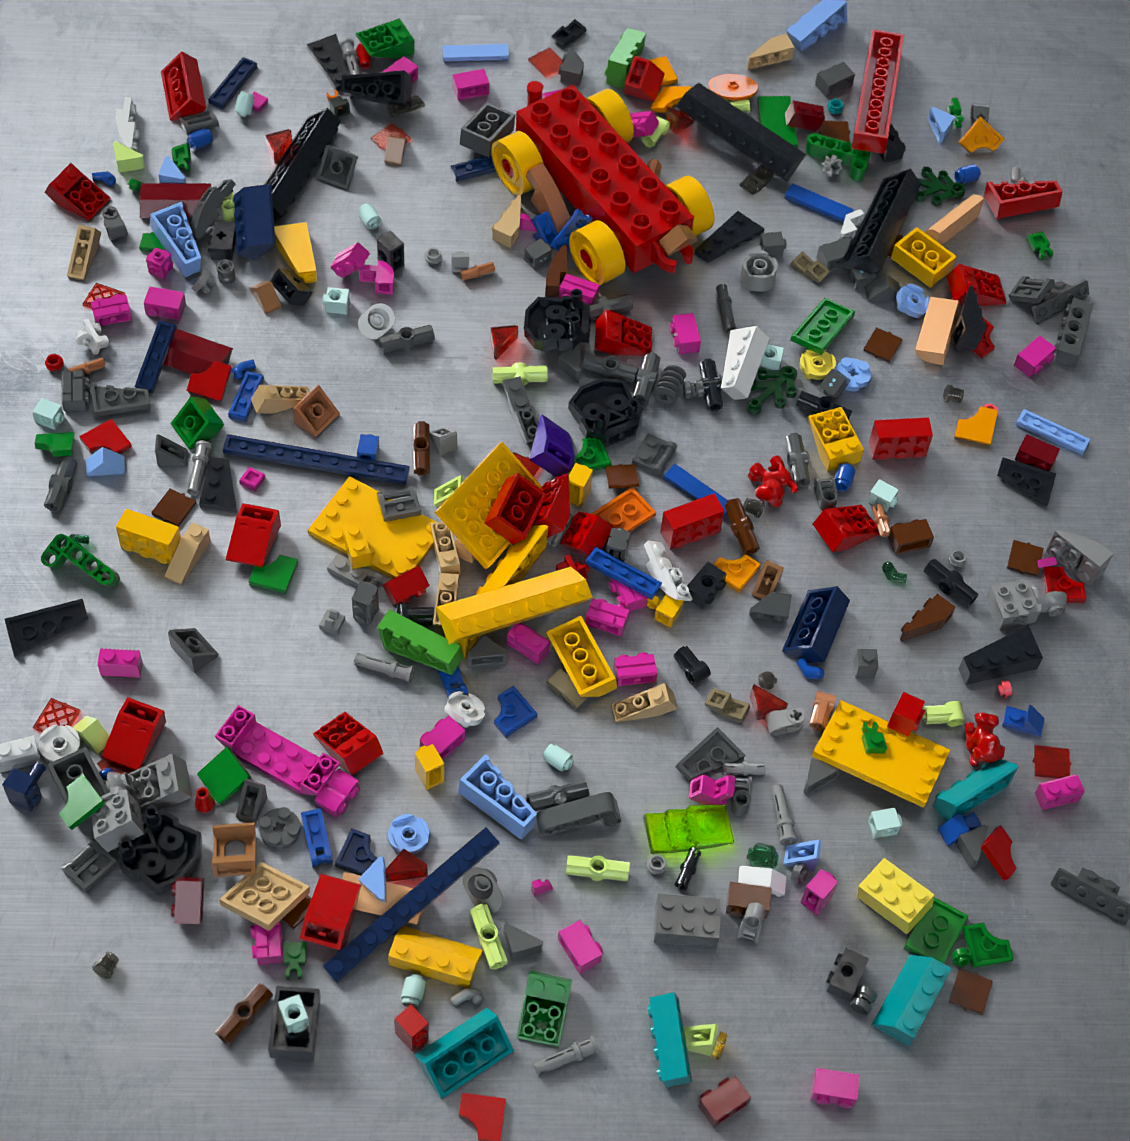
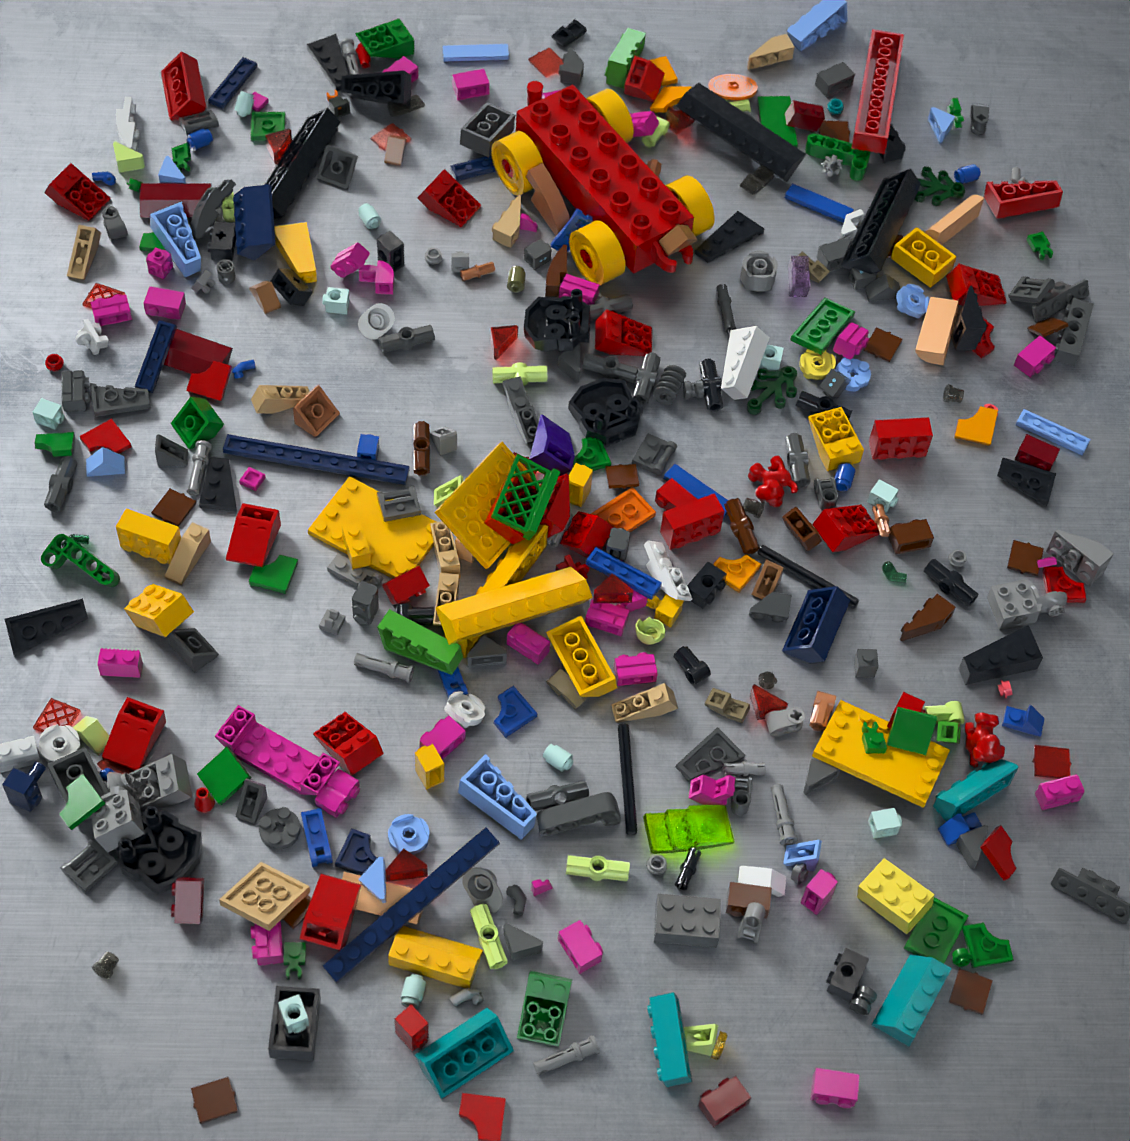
(89, 366): nougat axle -> none
(158, 610): none -> yellow brick
(214, 1100): none -> reddish brown piece
(235, 864): medium nougat panel -> none
(242, 402): blue tile -> none
(252, 1003): reddish brown piece -> none
(266, 123): none -> green tile
(449, 199): none -> red slope
(516, 279): none -> olive brick
(519, 897): none -> dark grey arm
(537, 506): none -> green fence
(544, 228): blue slope -> none
(613, 591): none -> clear red slope
(627, 779): none -> black axle
(650, 631): none -> yellowish green hair
(672, 495): none -> red piece
(685, 333): dark pink brick -> none
(763, 856): clear green head -> none
(773, 243): dark grey brick -> none
(798, 276): none -> clear purple brick
(801, 572): none -> black axle
(802, 529): none -> reddish brown brick
(810, 671): blue arm -> none
(851, 341): none -> dark pink brick
(911, 730): none -> green tile
(949, 732): none -> bright green brick
(981, 136): light orange tile -> none
(1047, 326): none -> reddish brown piece

